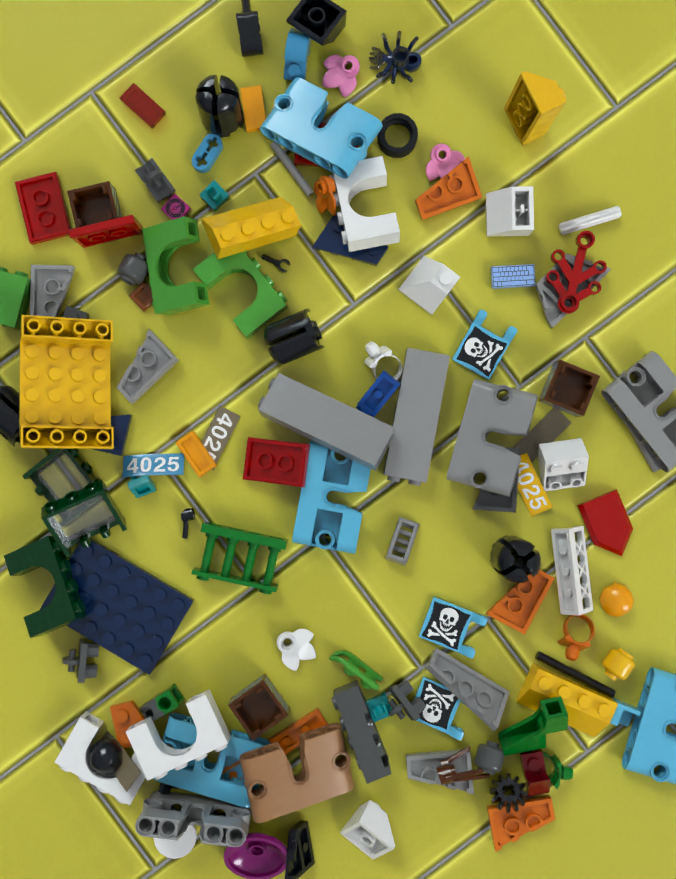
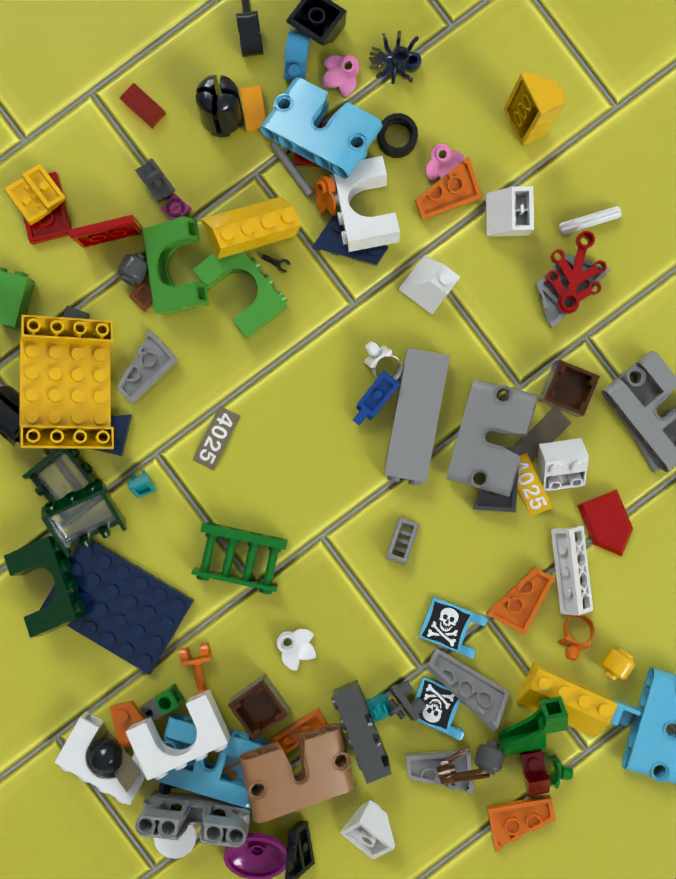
(35, 194): none -> yellow slope
(49, 288): light grey wing -> none
(84, 670): dark grey hips -> none
(94, 204): reddish brown container -> none
(153, 464): dark azure sticker -> none
(187, 514): black hand -> none
(196, 453): light orange tile -> none
(203, 150): dark azure beam -> none
(206, 656): none -> orange bar
(214, 195): teal tile -> none
(276, 462): red tile -> none
(300, 335): black cylinder -> none
(317, 513): medium azure connector -> none
(326, 421): light grey brick -> none
(351, 668): bright green piece -> none
(481, 348): flag -> none
(510, 801): black gear -> none
(512, 276): light blue tile -> none
(527, 559): black cylinder -> none
(575, 674): black bar -> none
(616, 599): light orange hair -> none

